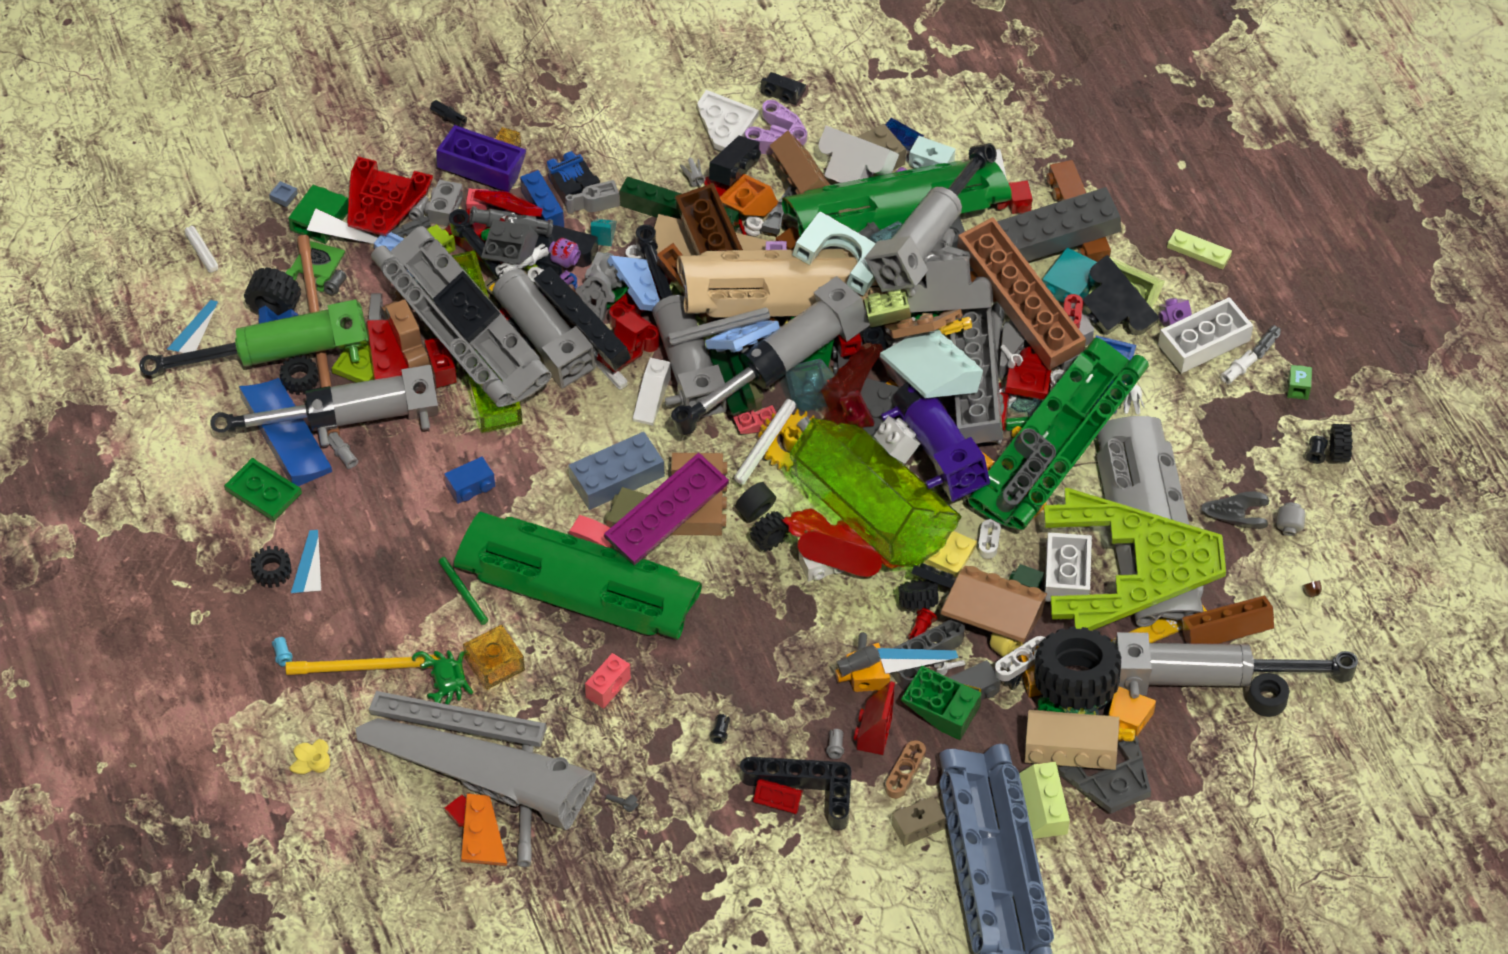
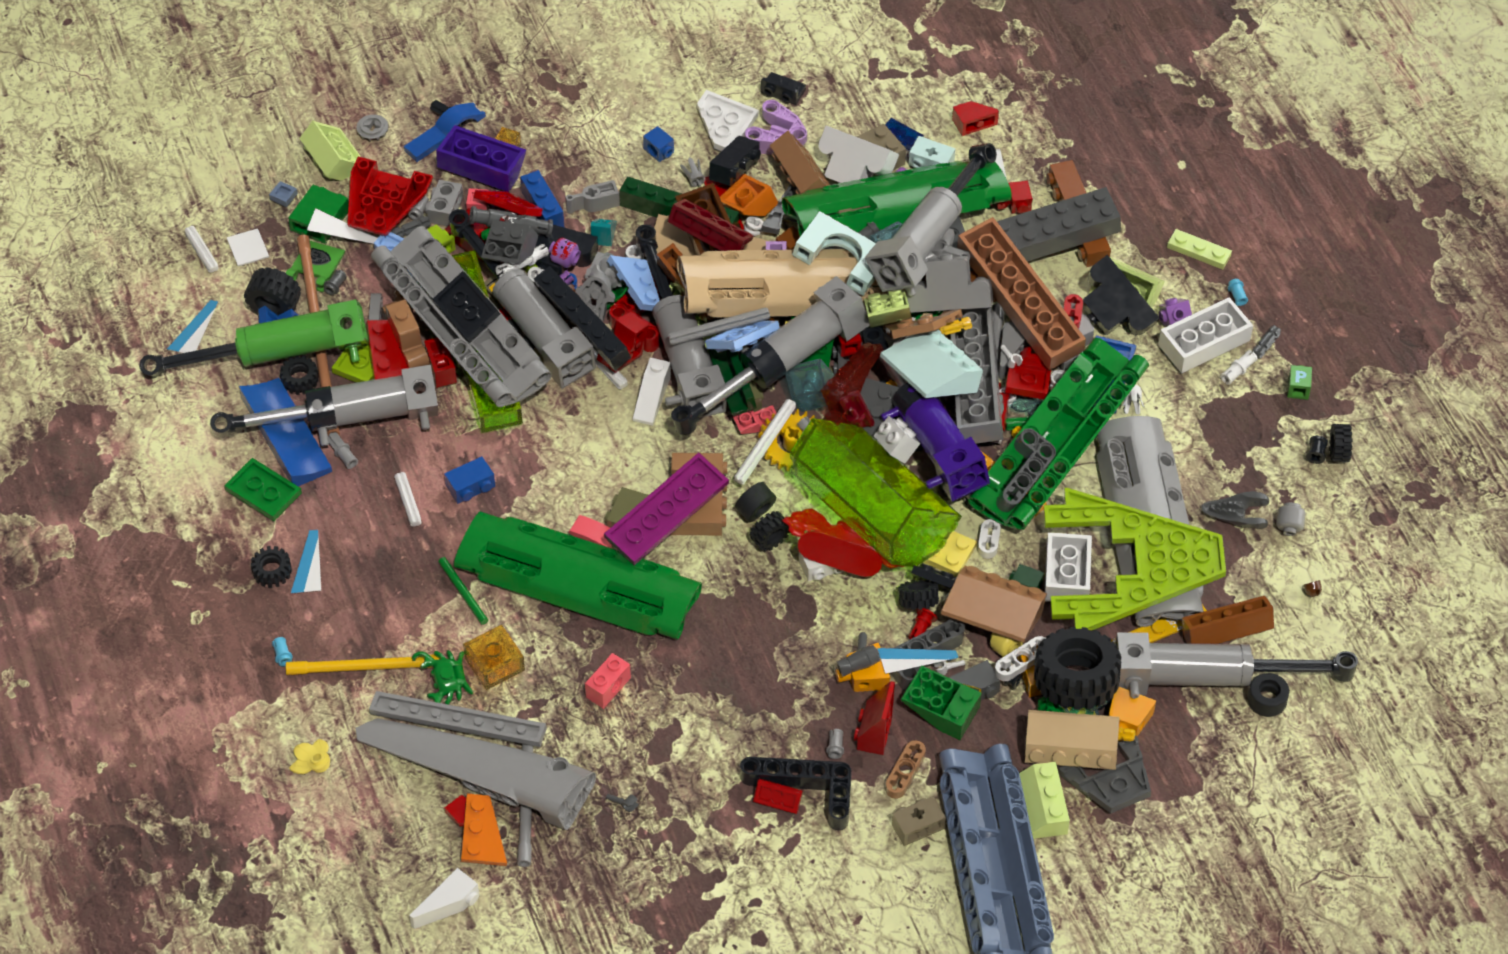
(247, 247): none -> white window
(330, 150): none -> yellowish green slope
(366, 123): none -> light grey gear
(408, 499): none -> white axle
(432, 138): none -> blue piece
(448, 899): none -> white slope
(570, 175): hips -> none
(624, 464): sand blue brick -> none
(658, 144): none -> blue brick
(708, 226): none -> dark red fence
(719, 733): black pin -> none
(973, 117): none -> red slope
(1069, 275): teal brick -> none
(1236, 288): none -> medium azure pin

